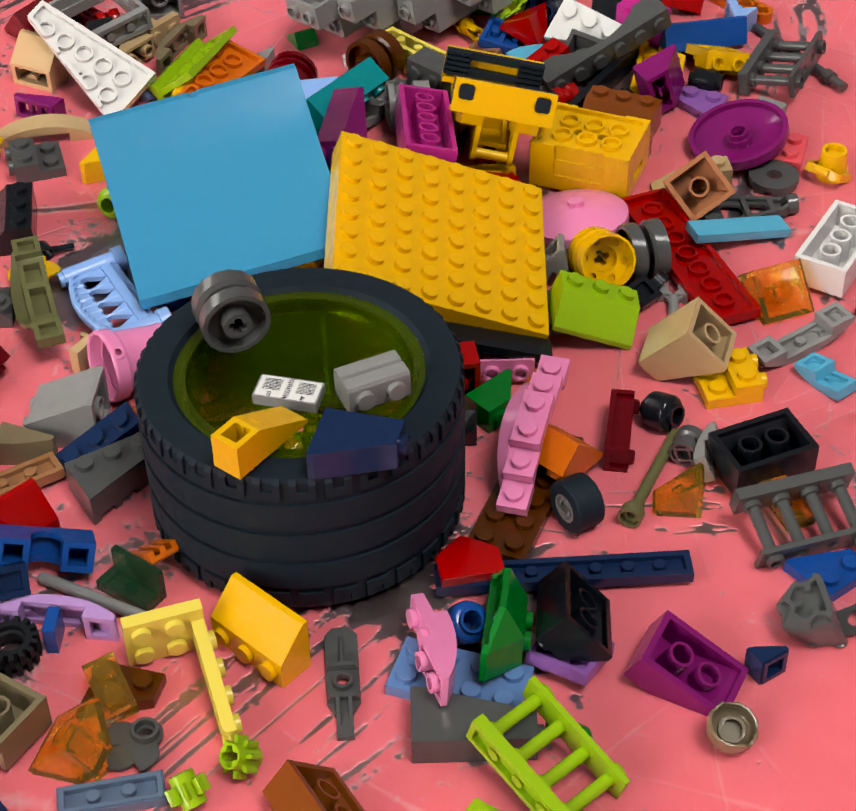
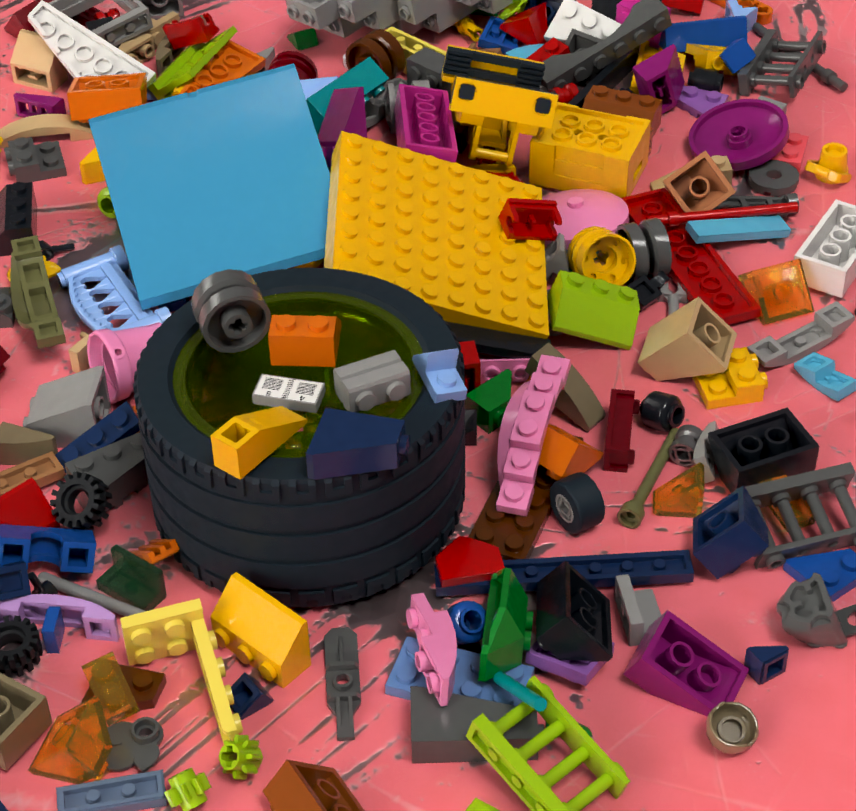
(41, 588): none -> black hand
(66, 498): none -> black tyre
(105, 94): none -> orange slope
(191, 31): none -> red hinge
(249, 696): none -> dark blue slope
(304, 340): none -> orange slope
(440, 375): none -> light blue slope
(520, 691): none -> teal bar
(530, 219): none -> red hinge
(577, 397): none -> dark tan slope
(636, 609): none -> light grey panel
(674, 218): none -> red bar
(729, 533): none -> dark blue slope
(737, 55): none -> blue slope

